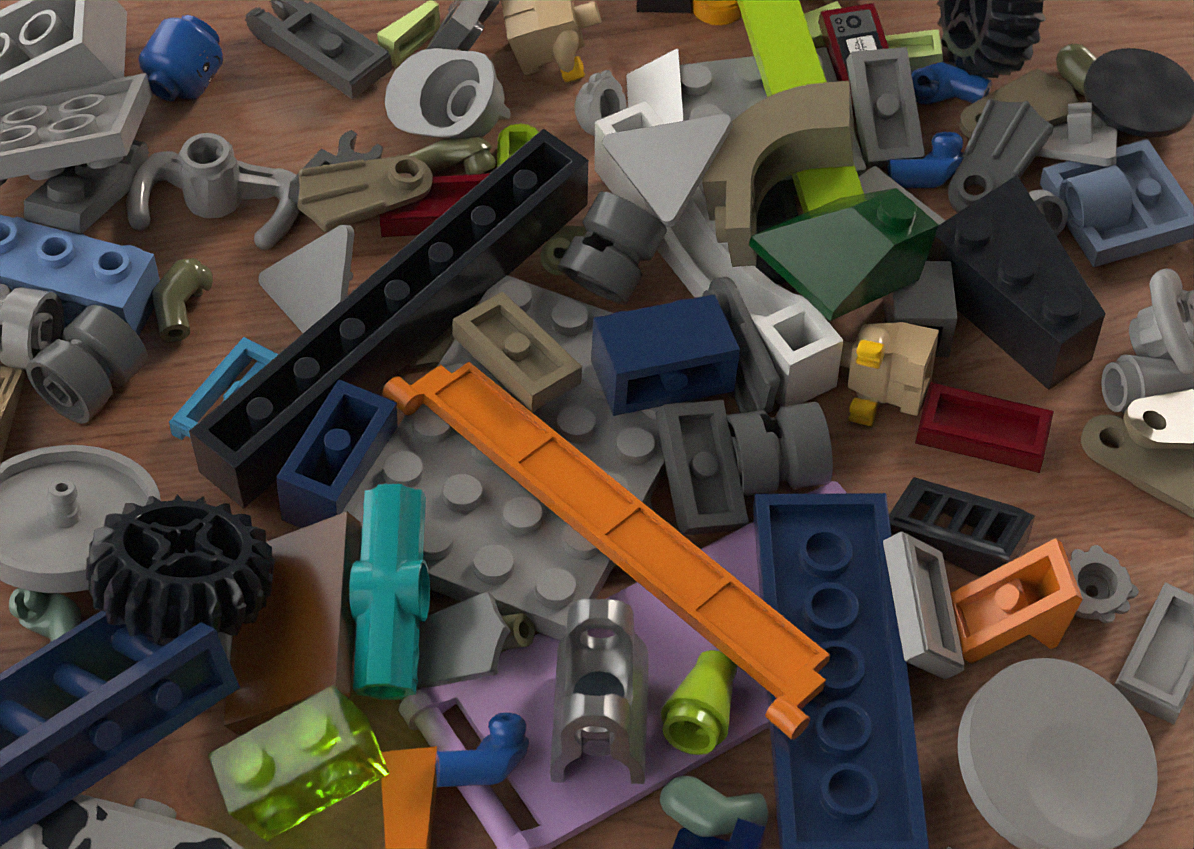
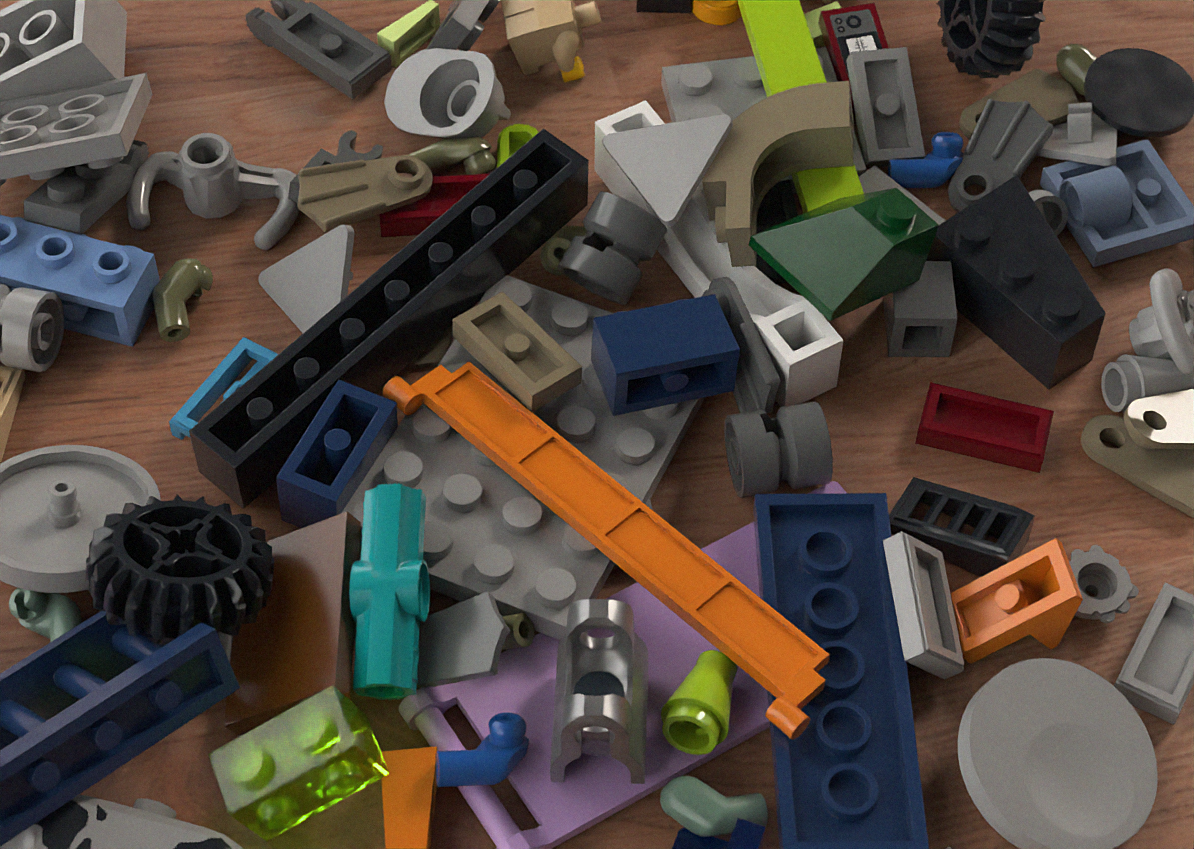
(82, 369): dark grey wheel -> none
(181, 58): blue head -> none
(598, 99): light grey animal -> none
(659, 86): white sticker -> none
(701, 467): dark grey plate -> none
(889, 366): tan piece -> none
(922, 47): yellowish green piece -> none
(946, 81): blue arm -> none

